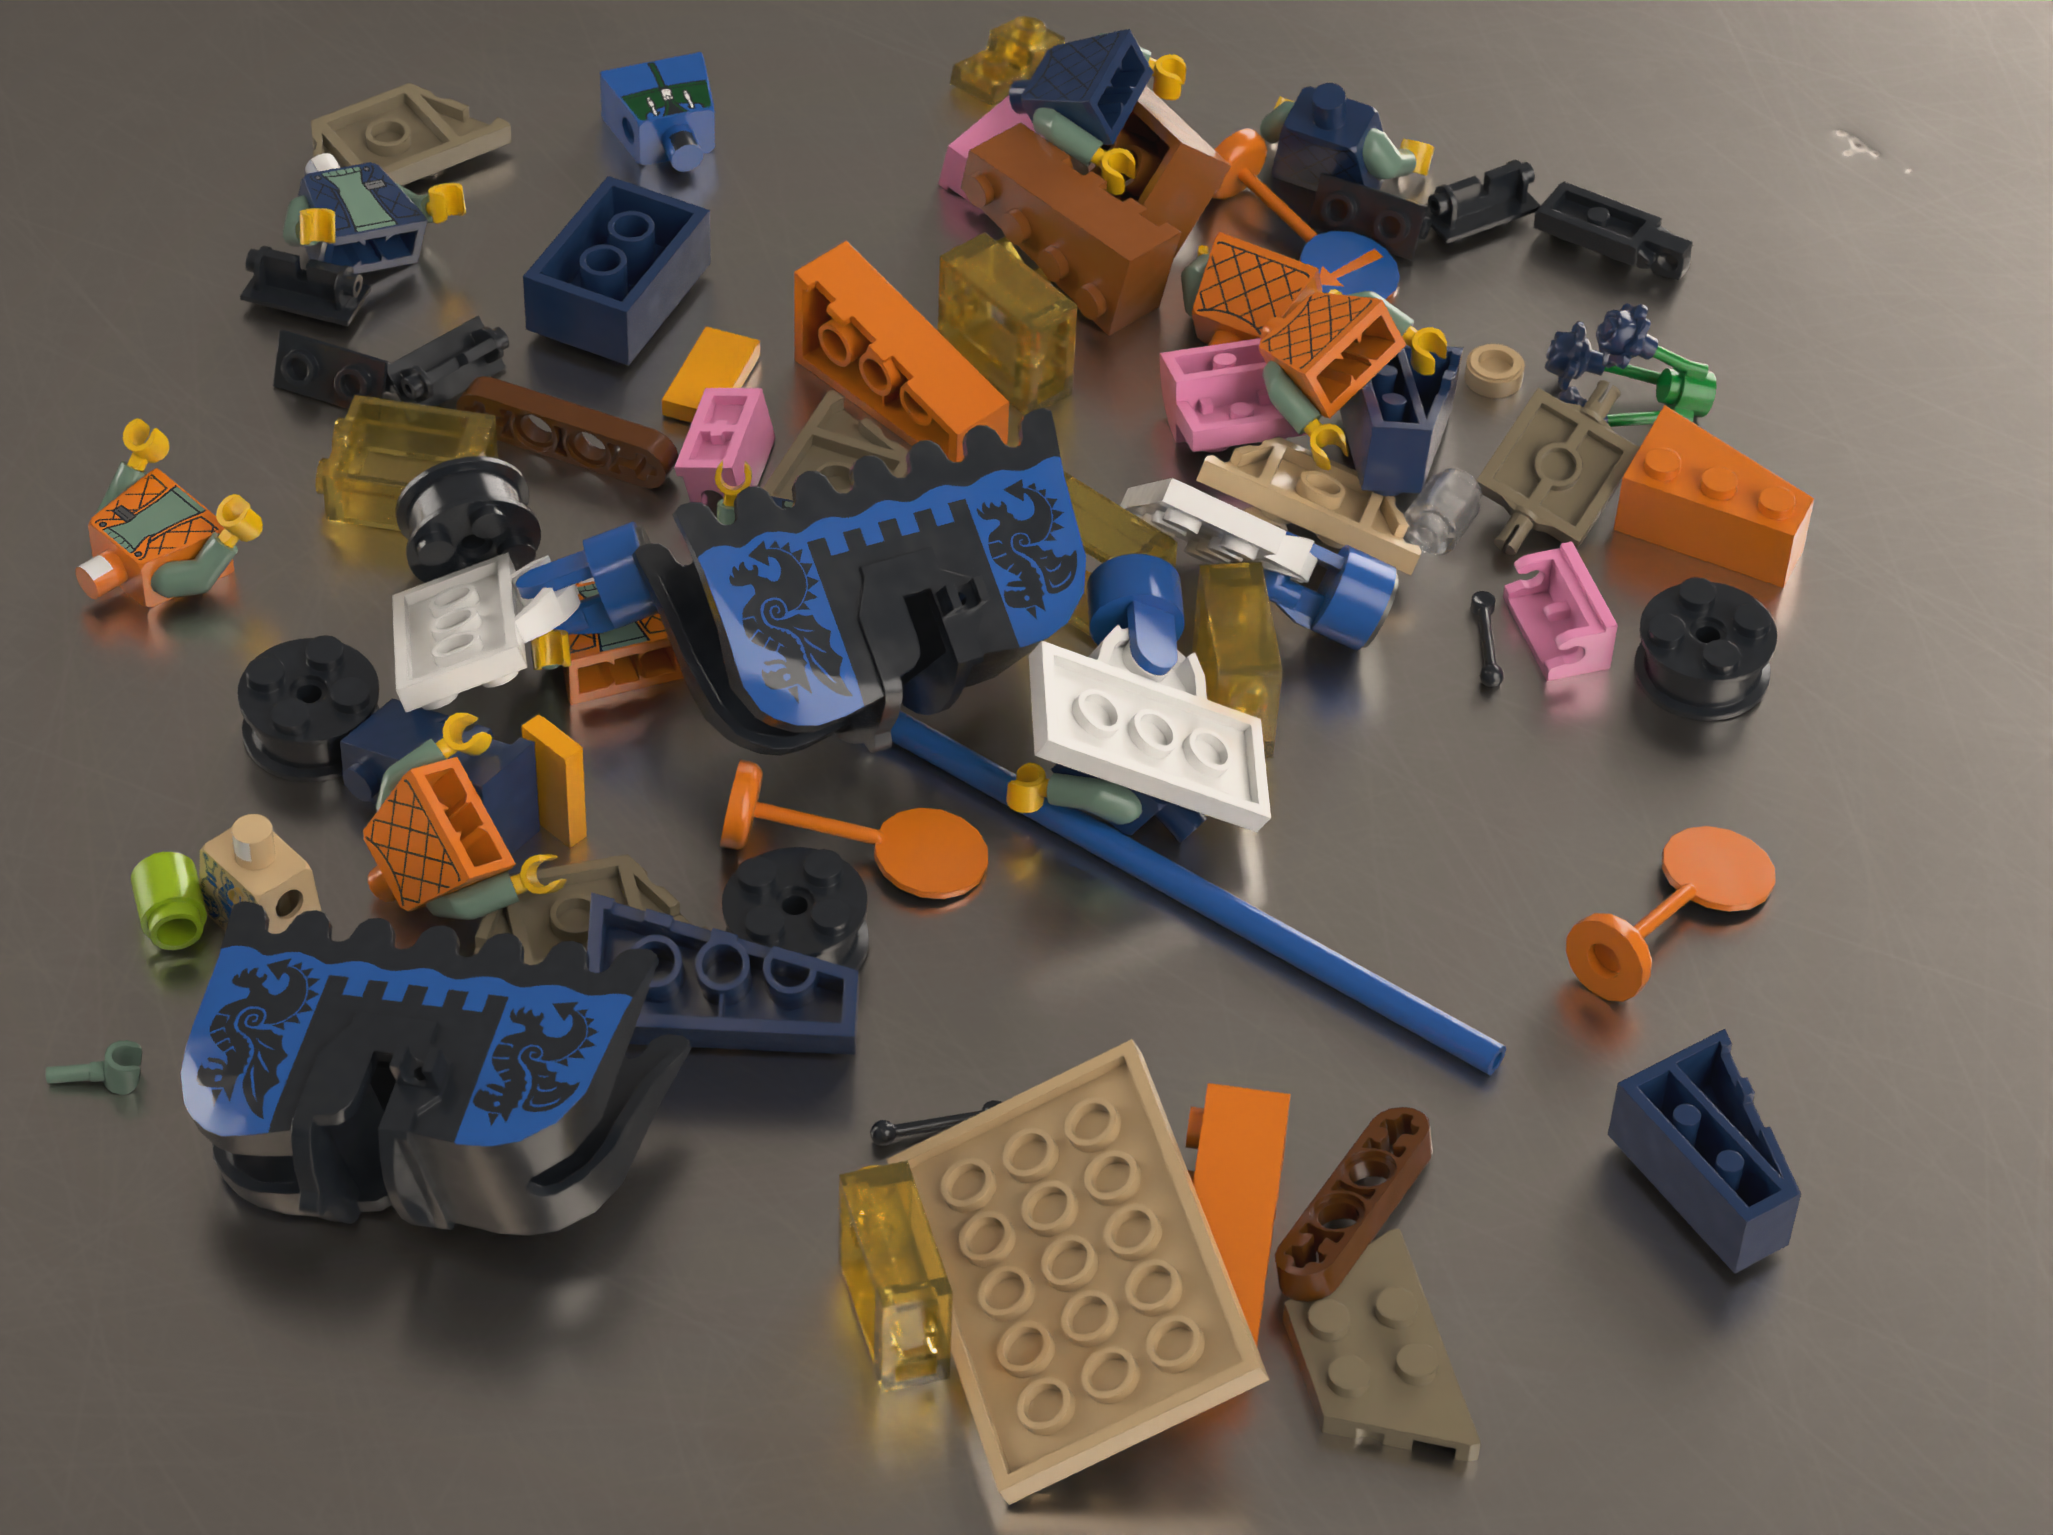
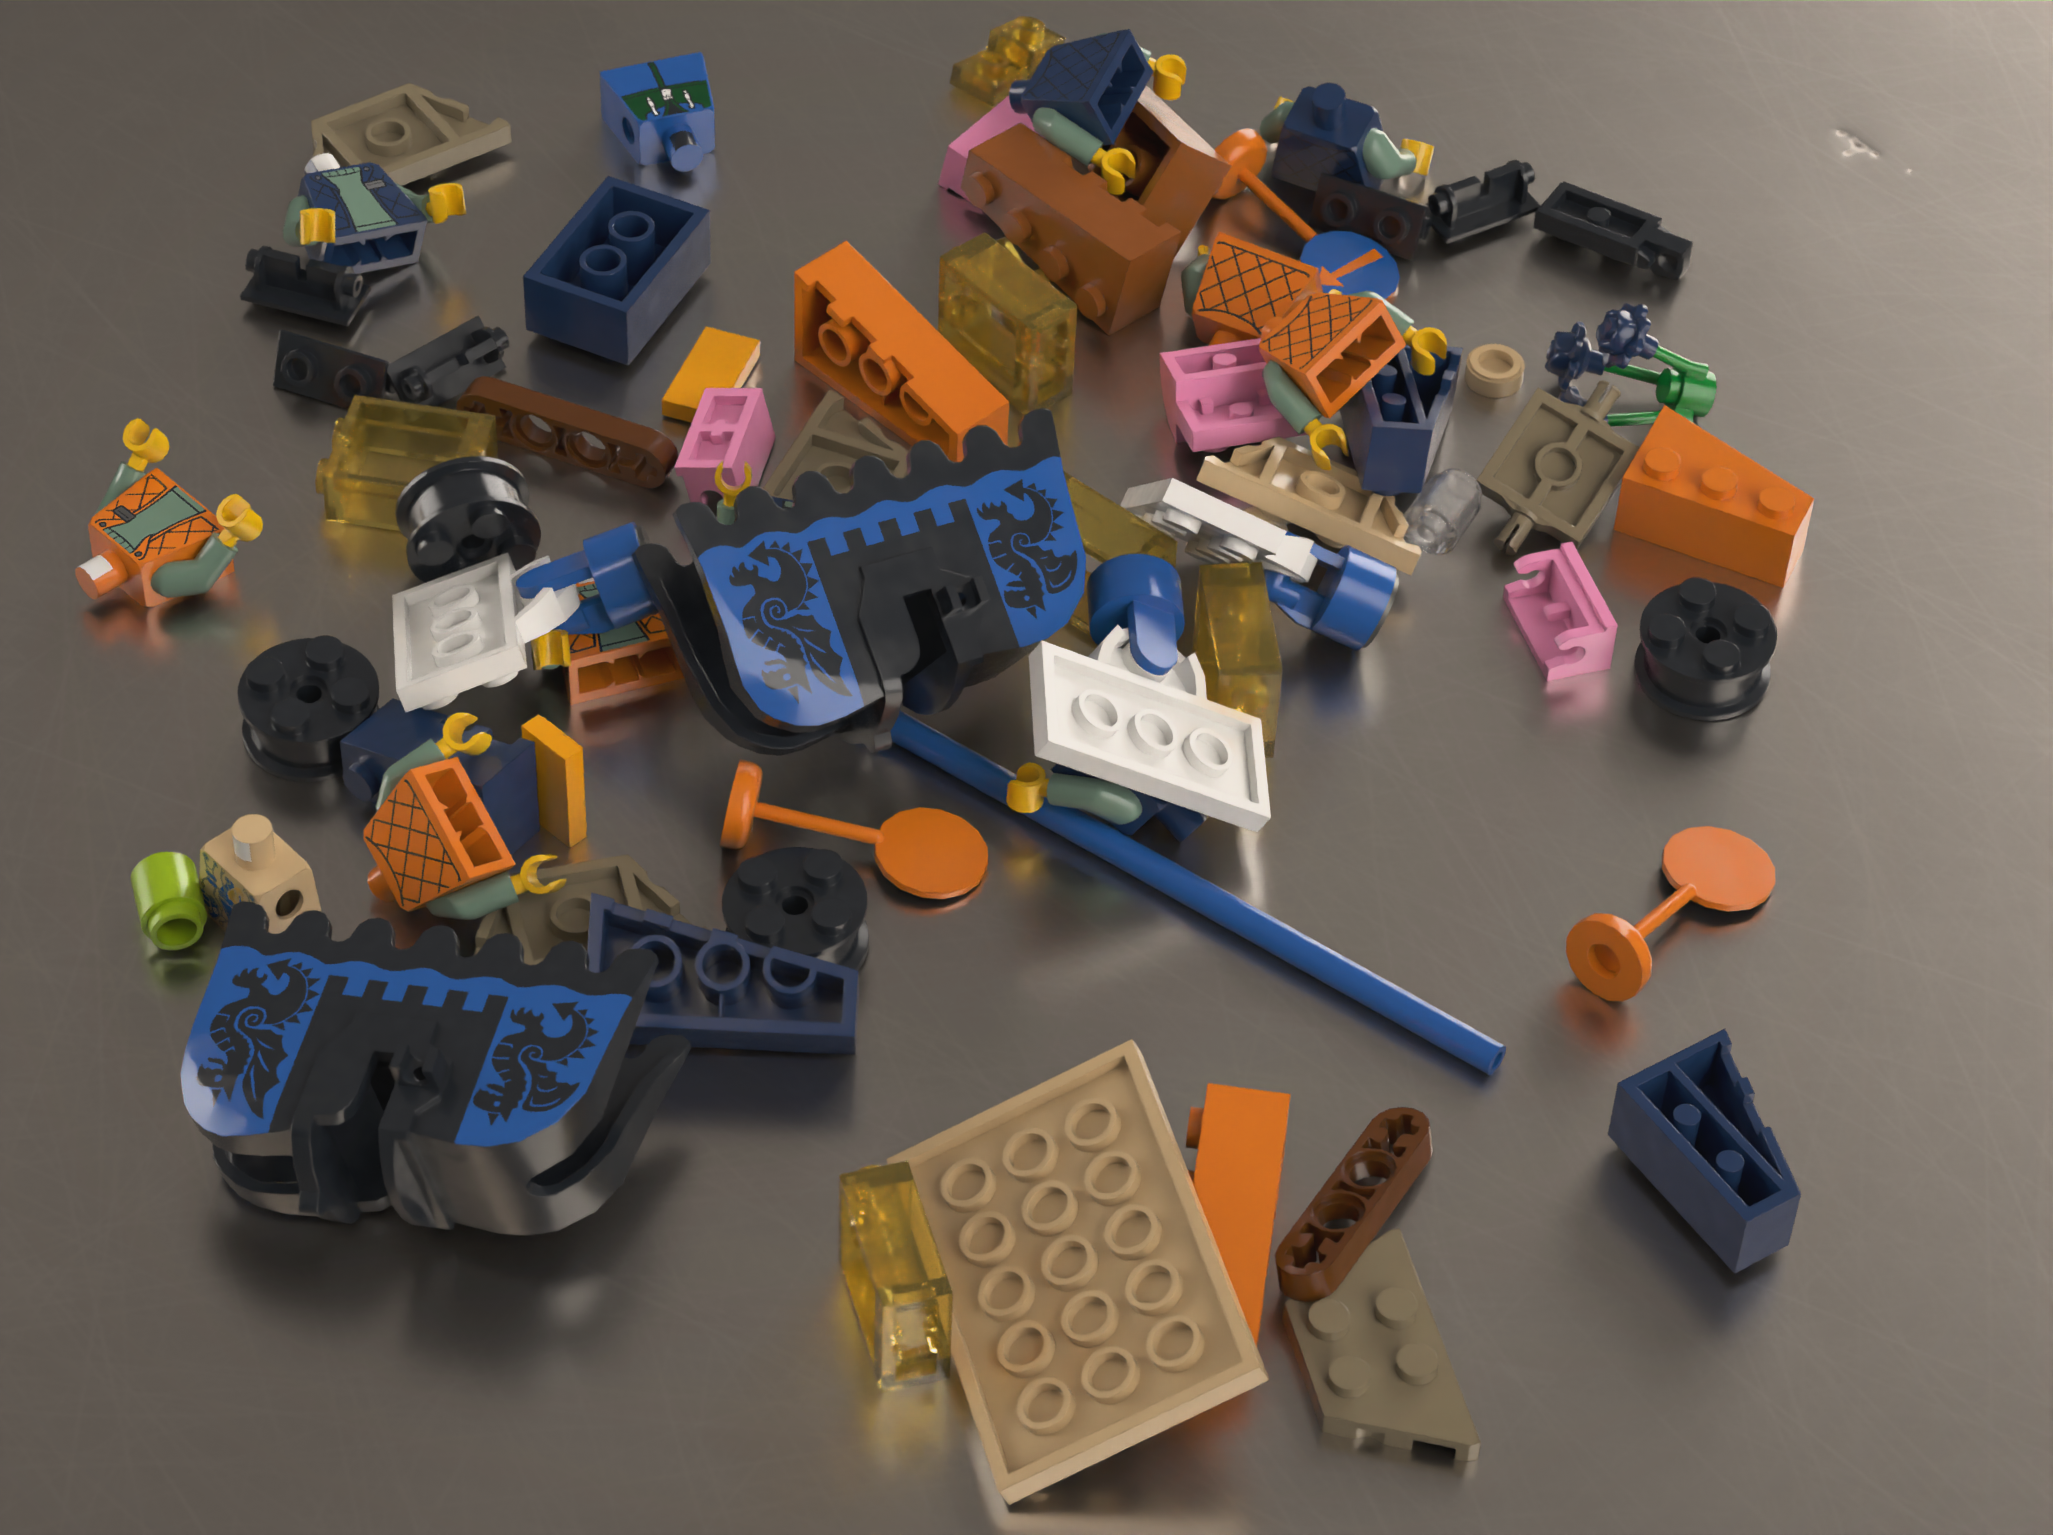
(118, 1071): sand green hand -> none
(884, 1132): black hinge -> none
(1483, 605): black hinge -> none

